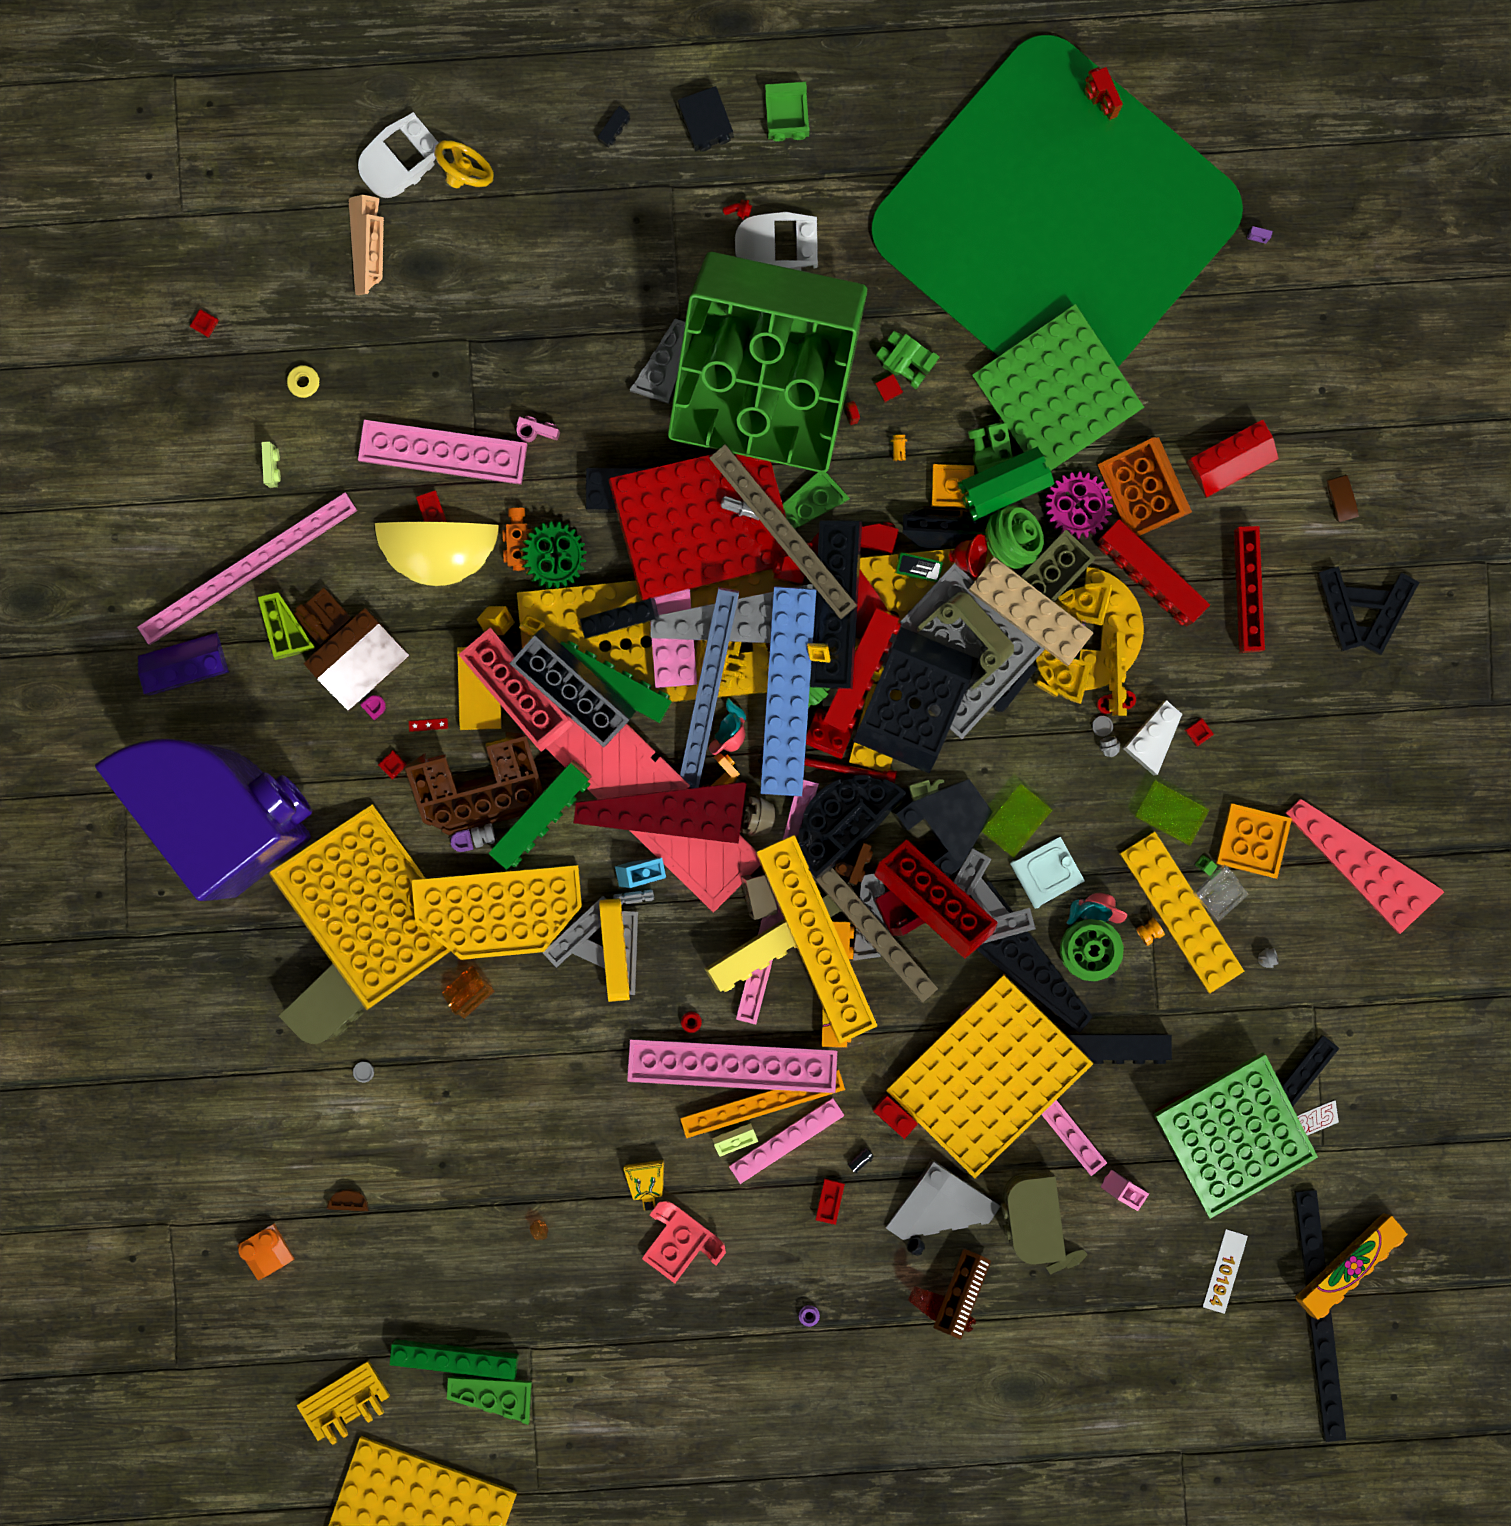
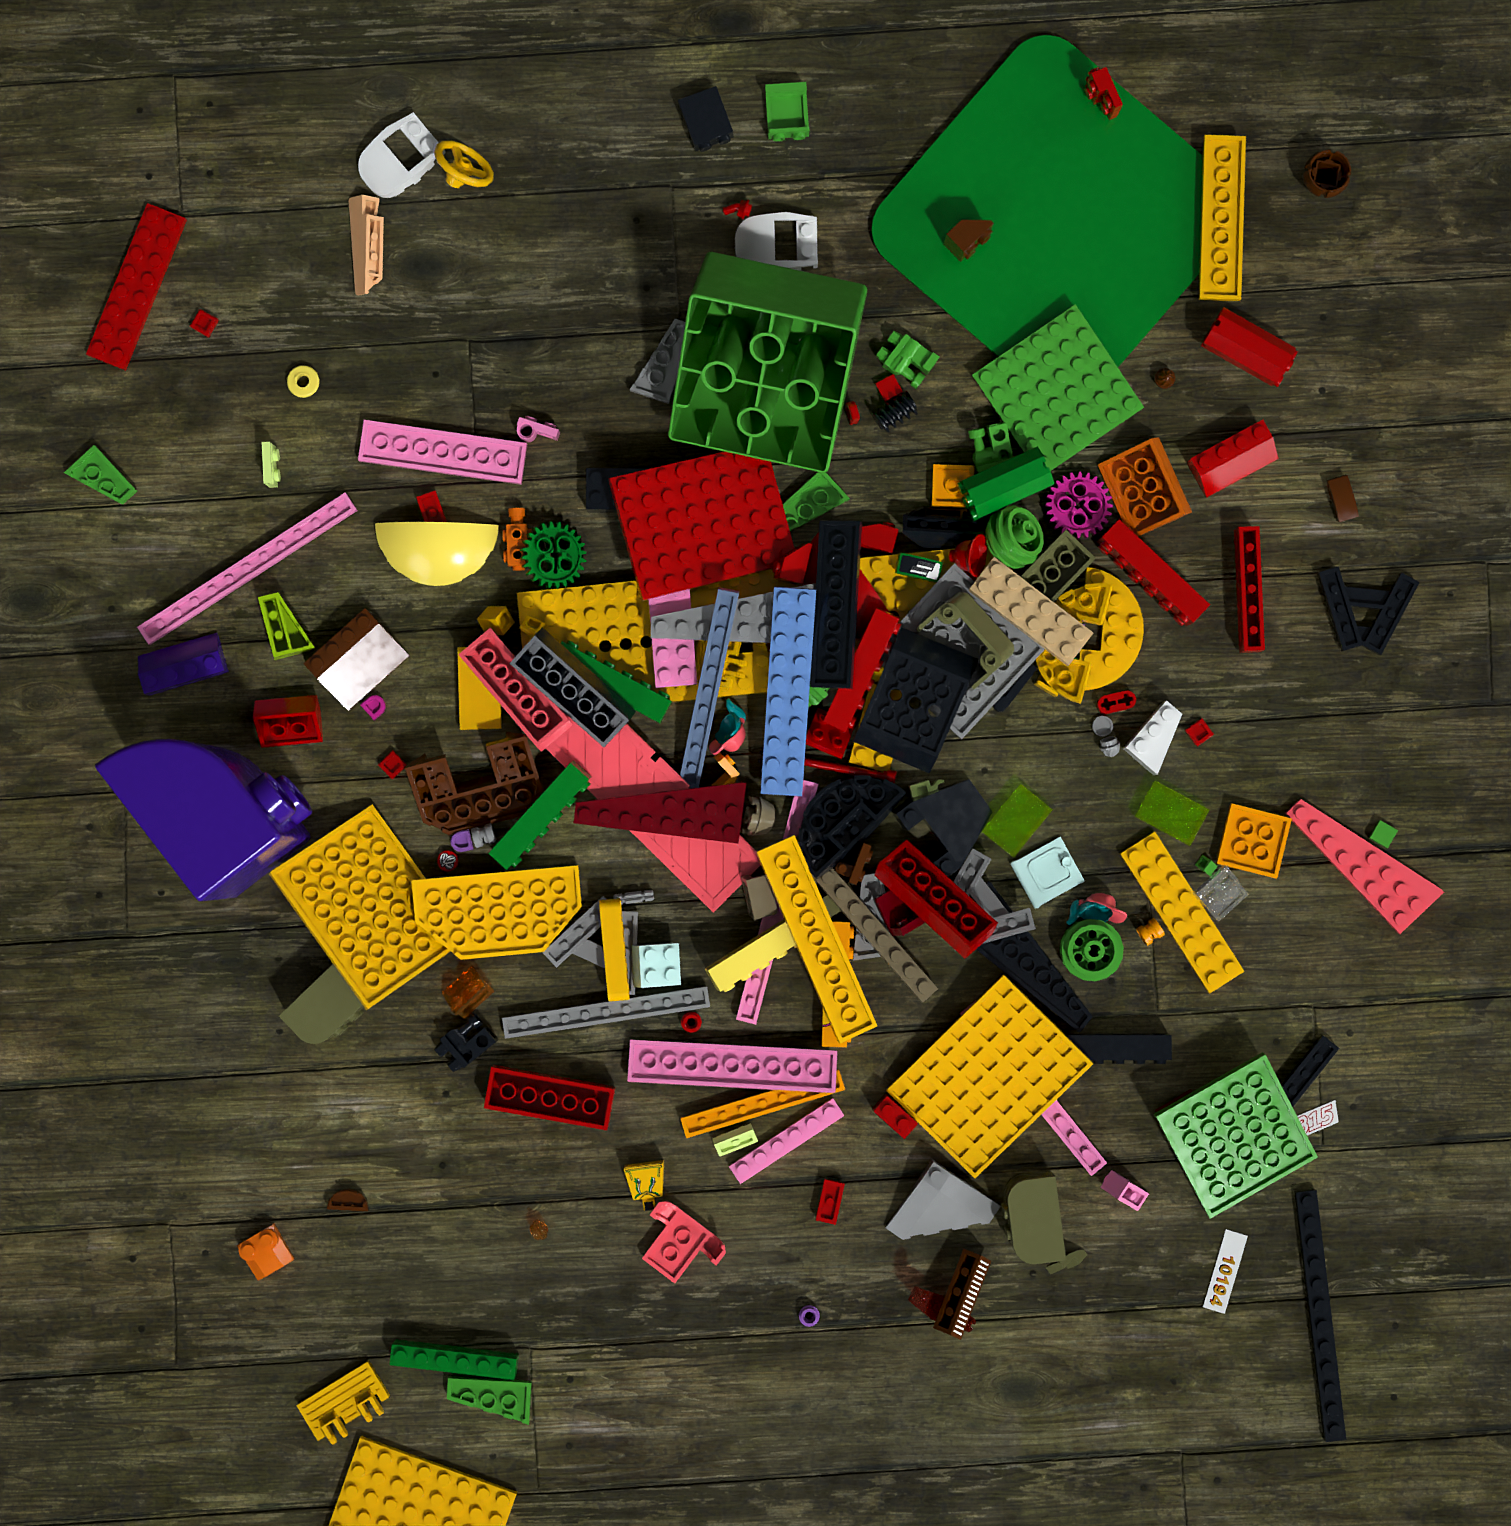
(100, 474): none -> bright green wing
(136, 286): none -> red plate
(288, 721): none -> red slope
(322, 616): reddish brown plate -> none
(363, 1072): light grey piece -> none
(423, 725): red sticker -> none
(447, 861): none -> tile
(462, 1047): none -> black hips
(549, 1097): none -> red brick
(606, 1012): none -> light grey plate
(614, 127): black piece -> none
(619, 618): black plate -> none
(640, 872): medium azure slope -> none
(656, 965): none -> light aqua brick
(738, 507): light grey axle -> none
(783, 531): dark tan plate -> none
(818, 652): yellow slope -> none
(861, 1160): black pin -> none
(895, 412): none -> black piece
(899, 447): light orange pin -> none
(912, 1244): black hinge -> none
(966, 237): none -> reddish brown slope
(1117, 643): yellow wing -> none
(1164, 378): none -> reddish brown plate
(1222, 217): none -> yellow plate
(1249, 347): none -> red brick
(1259, 234): medium lavender tile -> none
(1268, 958): light grey plate -> none
(1327, 161): none -> reddish brown piece
(1351, 1266): light orange brick -> none
(1382, 834): none -> bright green tile

